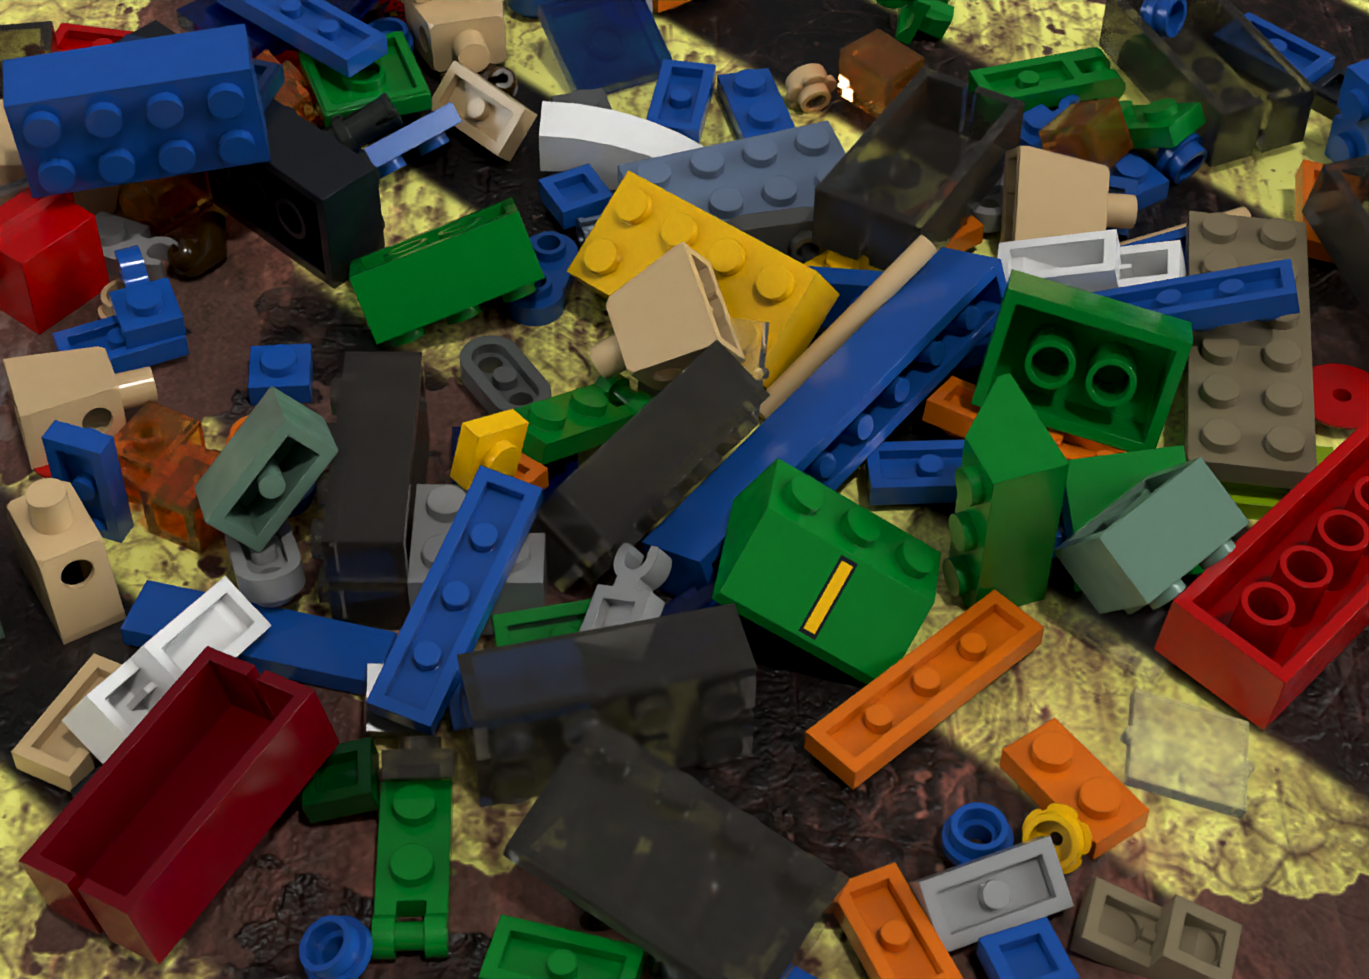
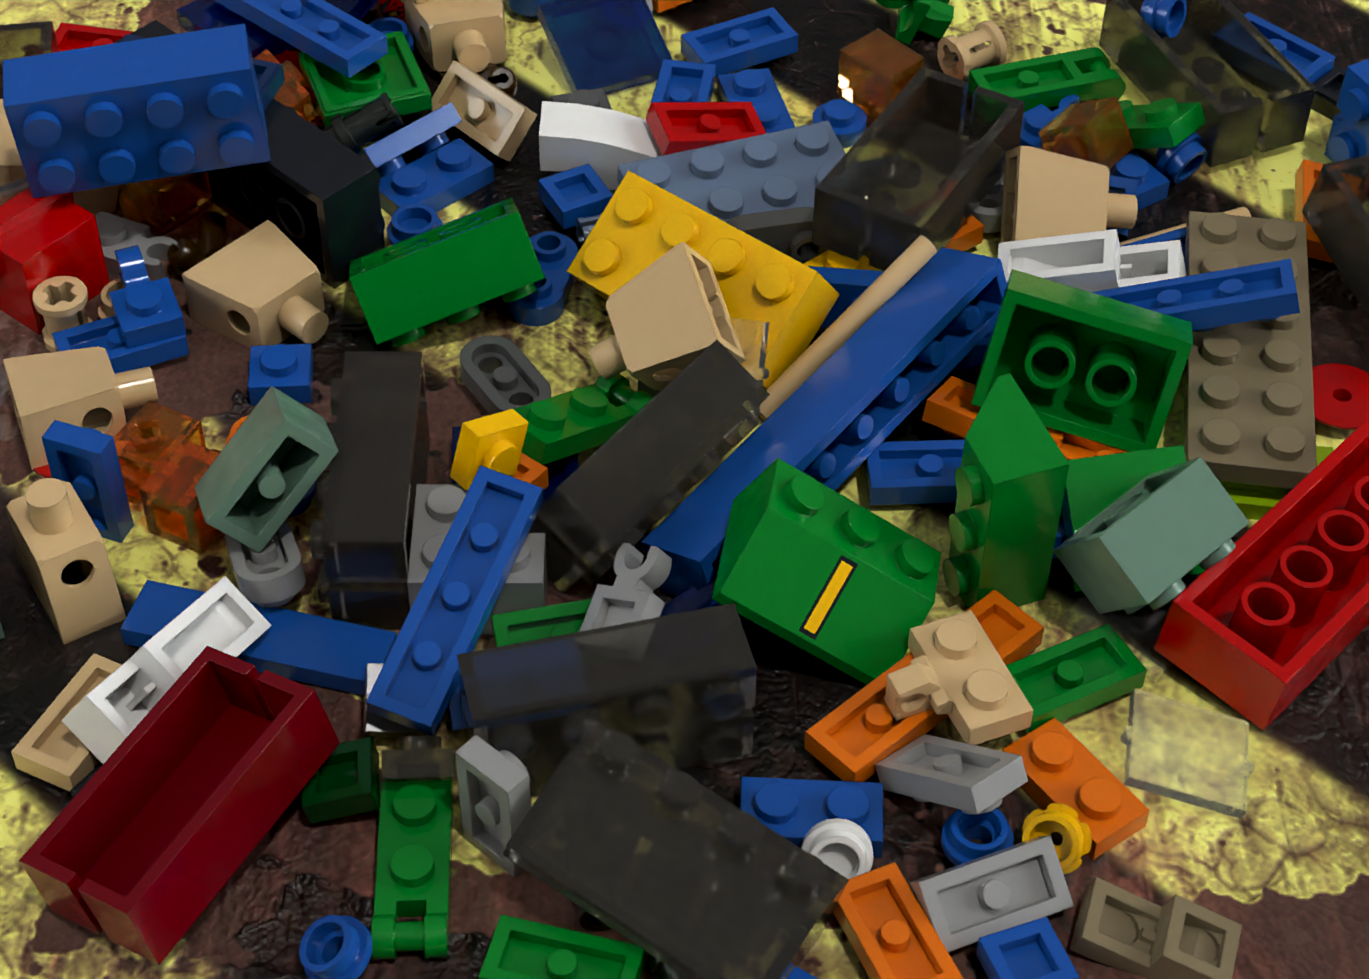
(61, 304): none -> tan bush
(258, 290): none -> tan torso
(410, 221): none -> blue plate
(437, 178): none -> blue plate
(492, 798): none -> light grey plate
(701, 124): none -> red plate
(741, 42): none -> blue plate
(798, 804): none -> blue plate
(809, 88): tan plate -> none
(840, 846): none -> white plate
(844, 117): none -> blue plate
(952, 774): none -> light grey plate
(959, 676): none -> tan hinge
(960, 46): none -> tan bush
(1077, 675): none -> green plate

